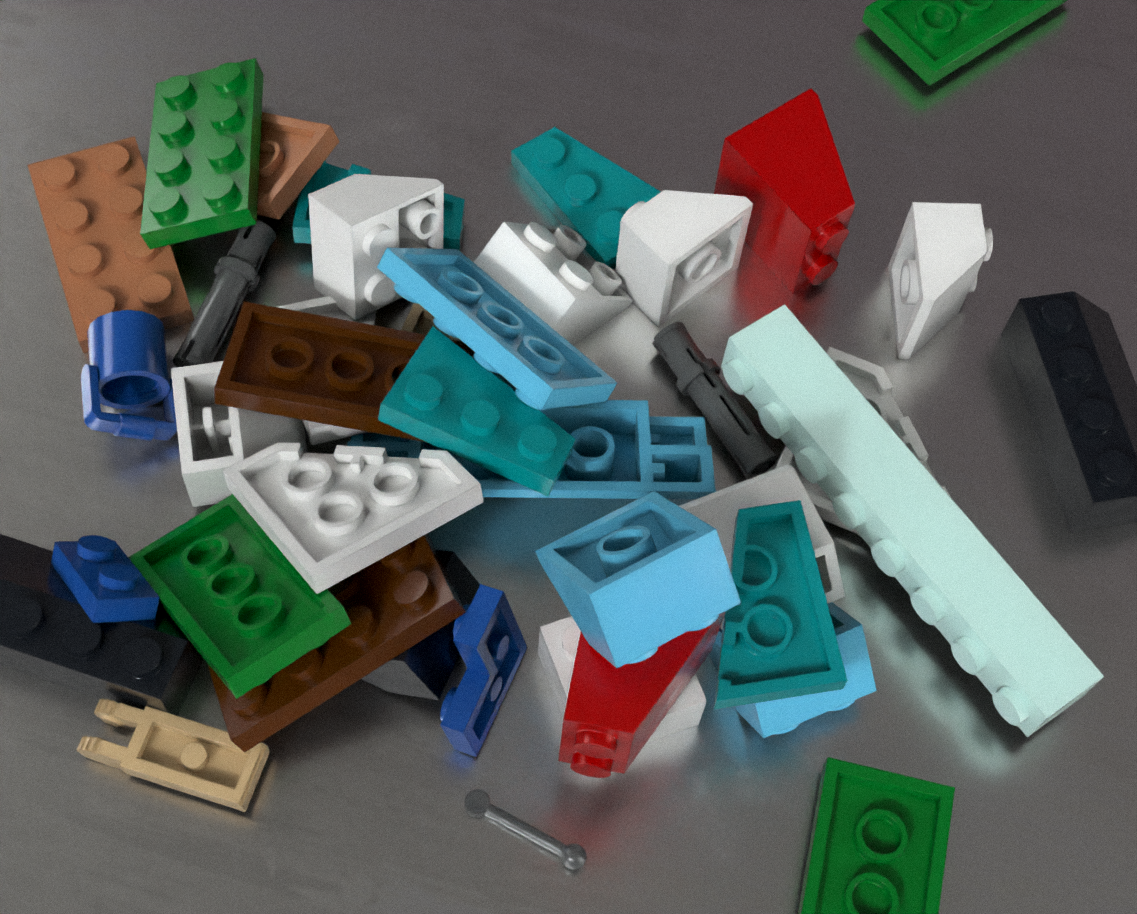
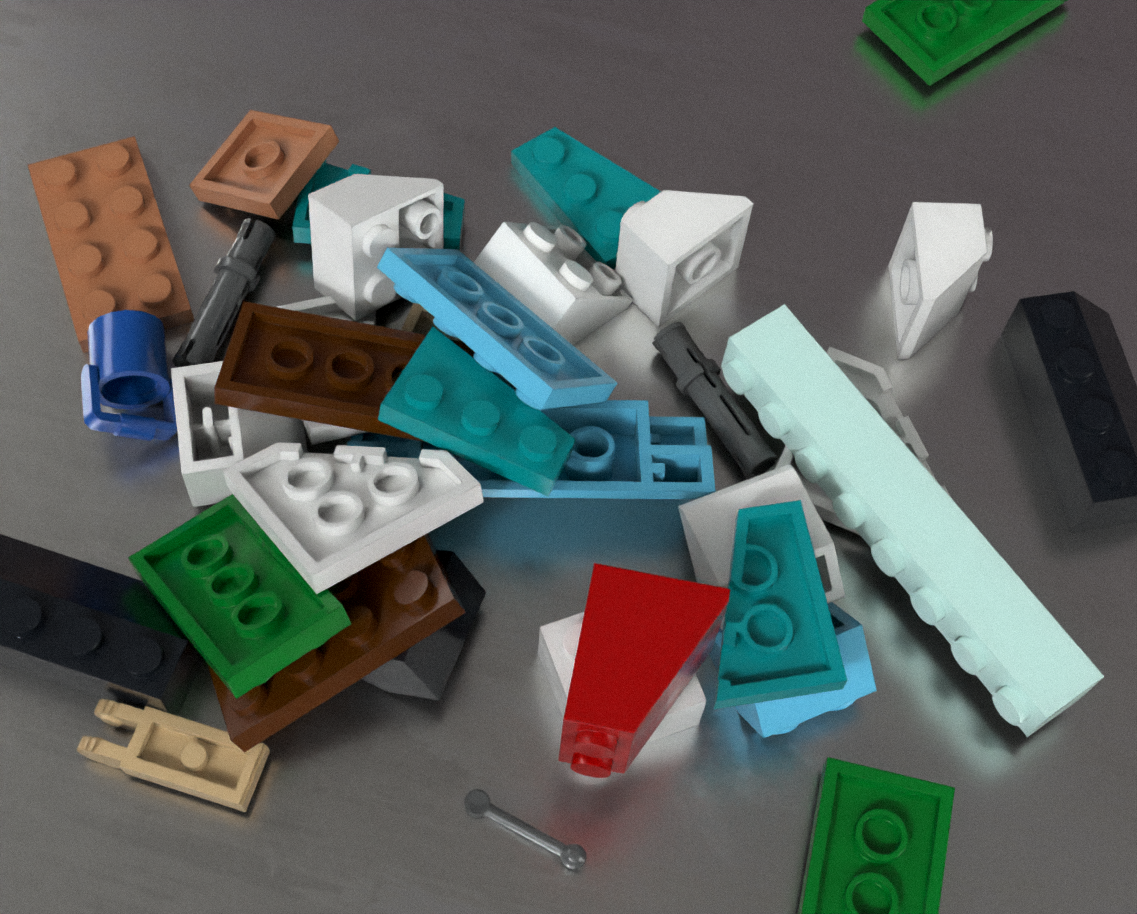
(104, 580): blue plate -> none
(203, 154): green plate -> none
(492, 653): blue plate -> none
(640, 577): medium azure slope -> none
(796, 189): red slope -> none

